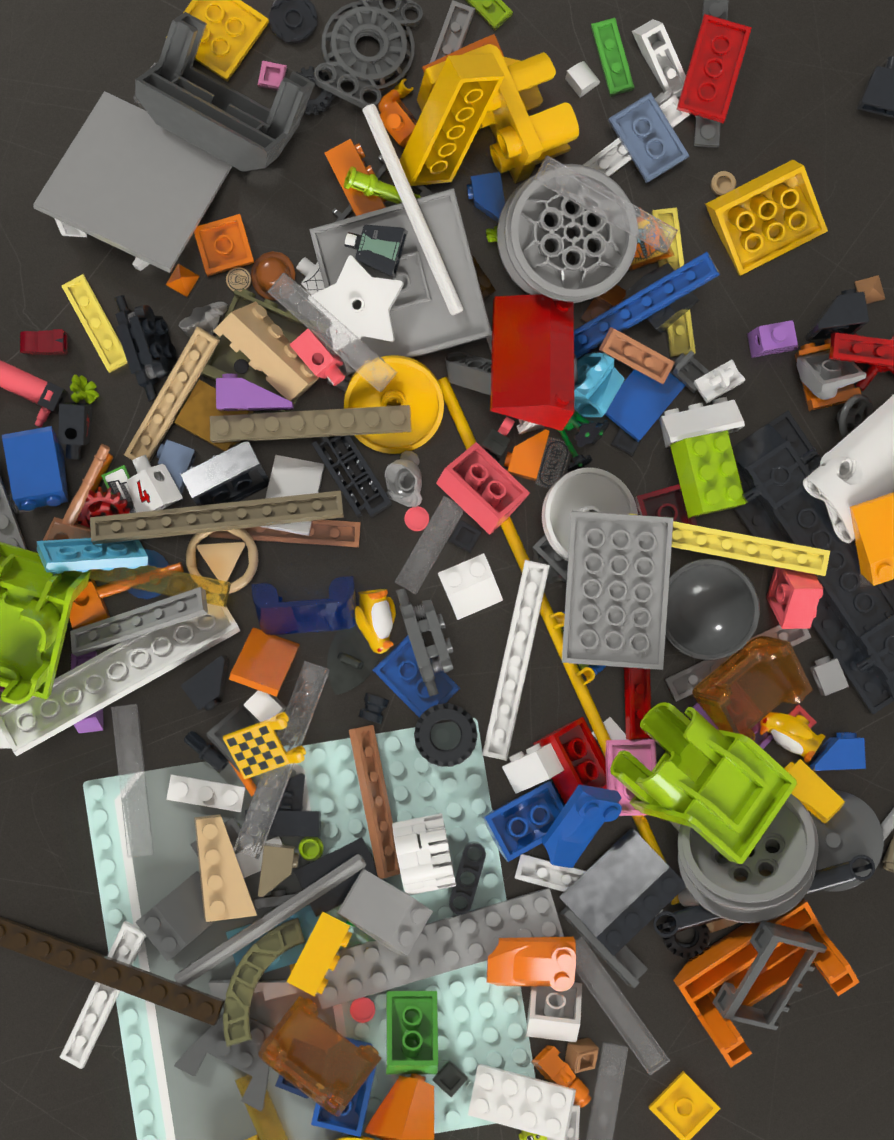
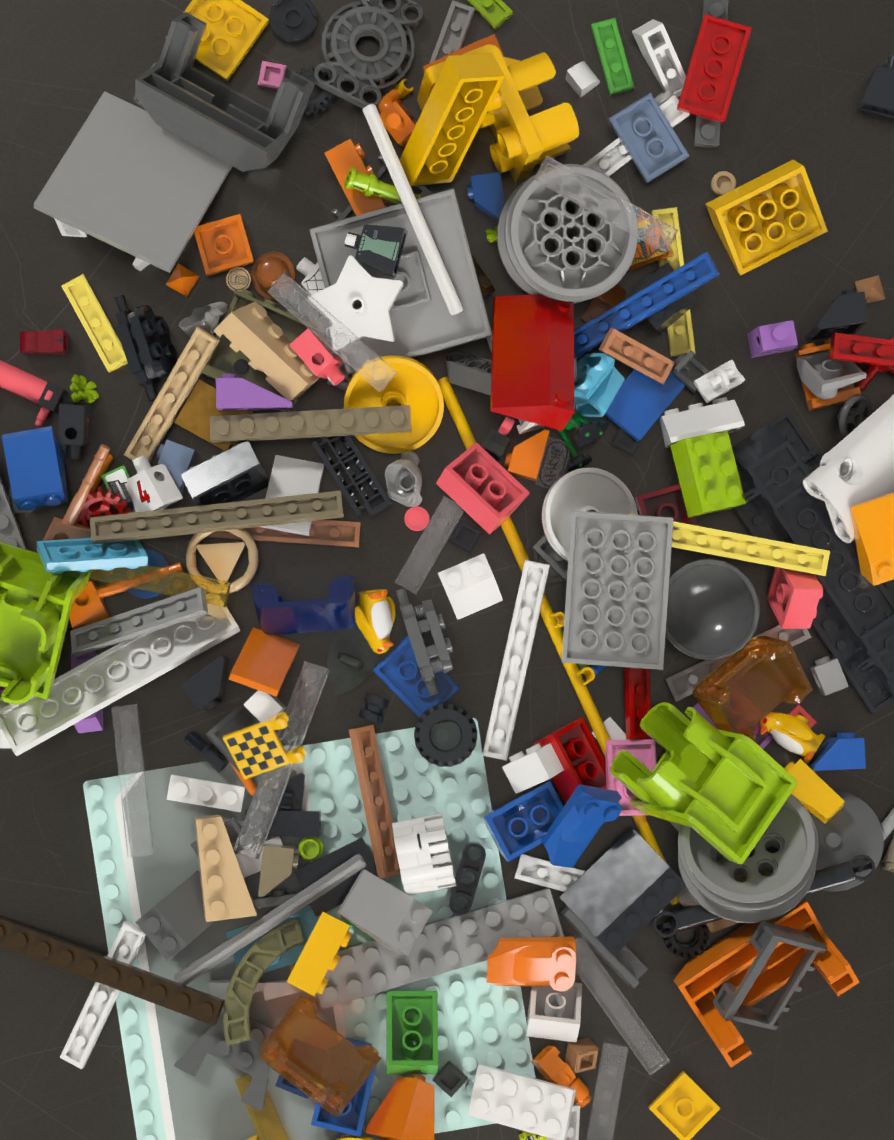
(362, 1009): coral piece -> none

